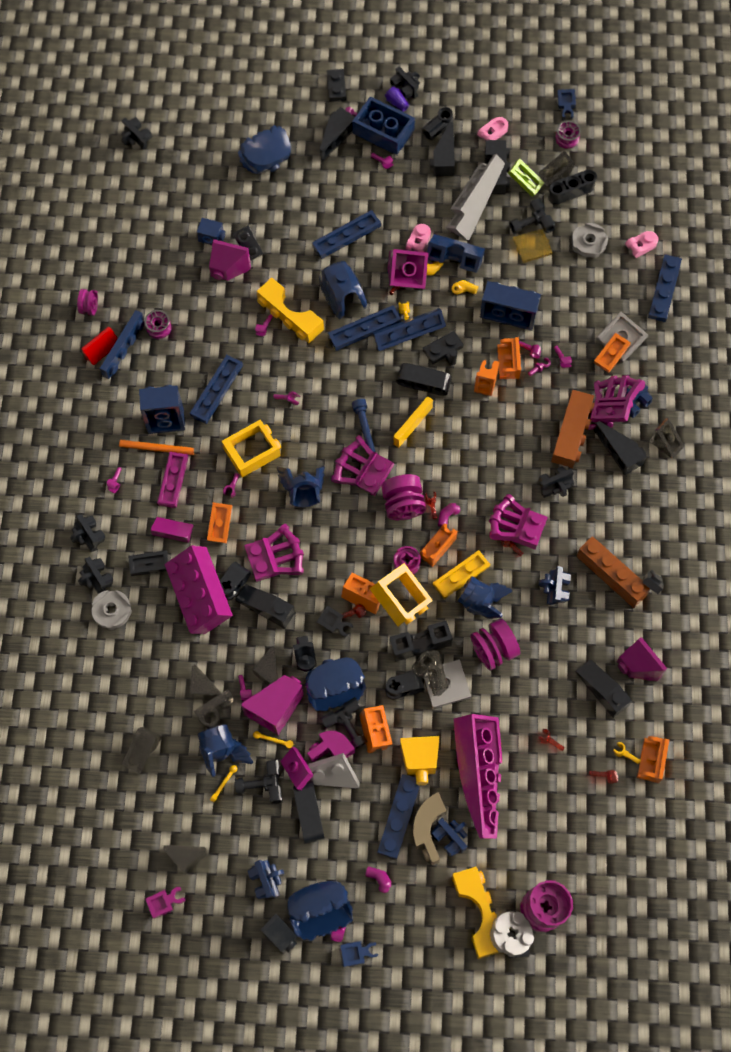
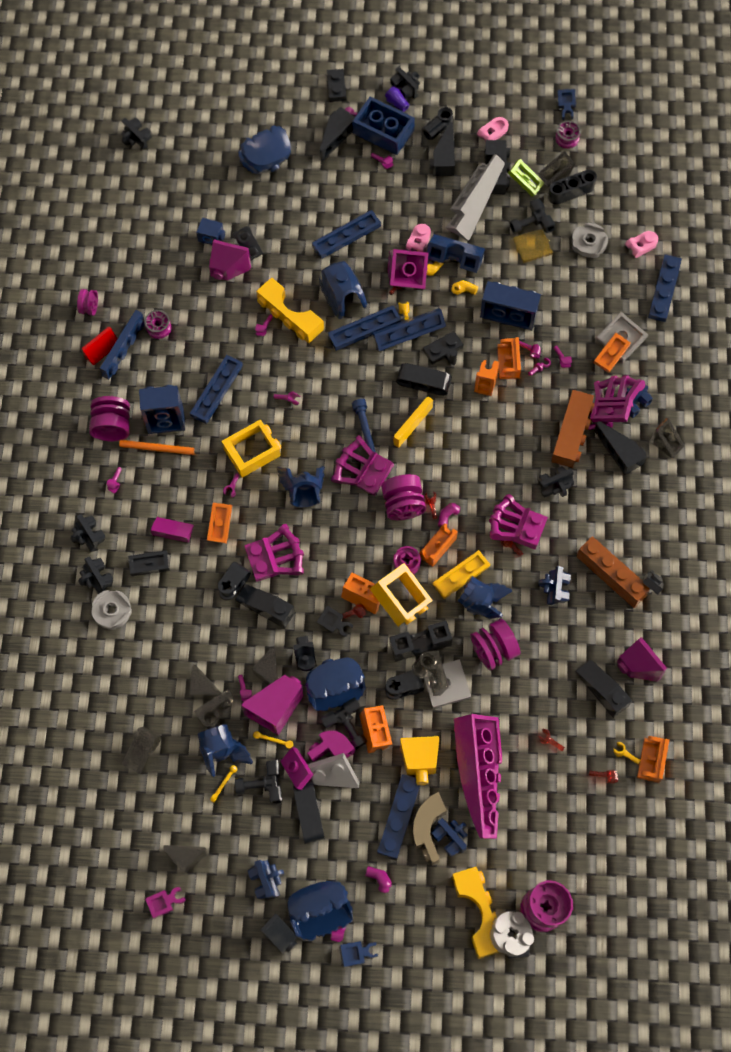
(109, 418): none -> magenta wheel
(172, 479): magenta tile -> none
(198, 590): magenta brick -> none

